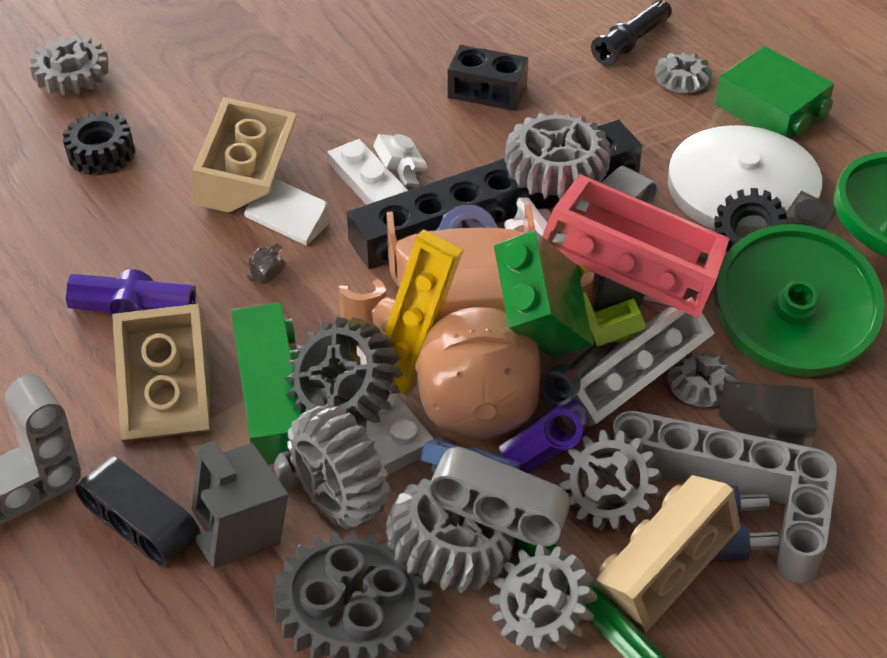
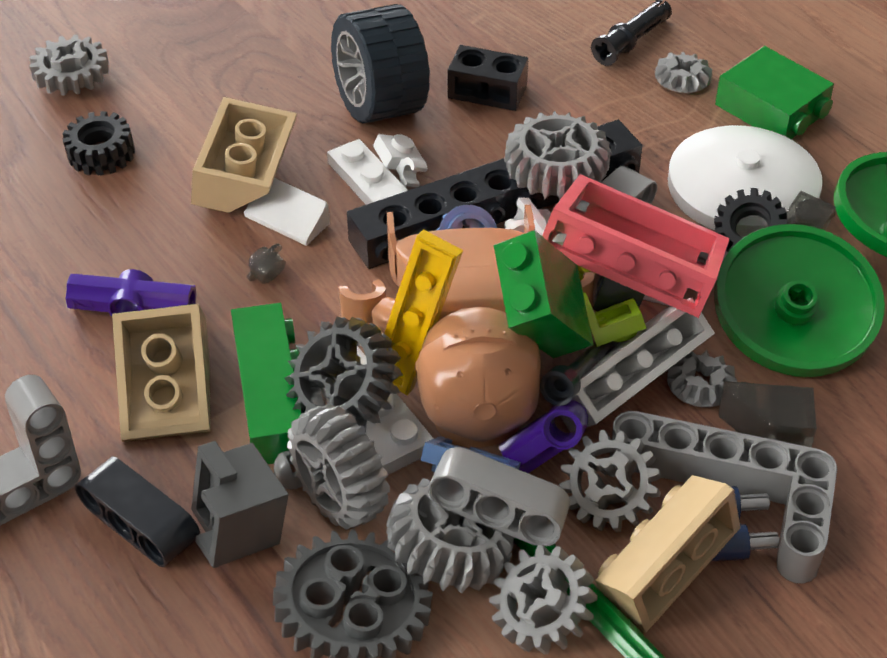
(380, 63): none -> black wheel

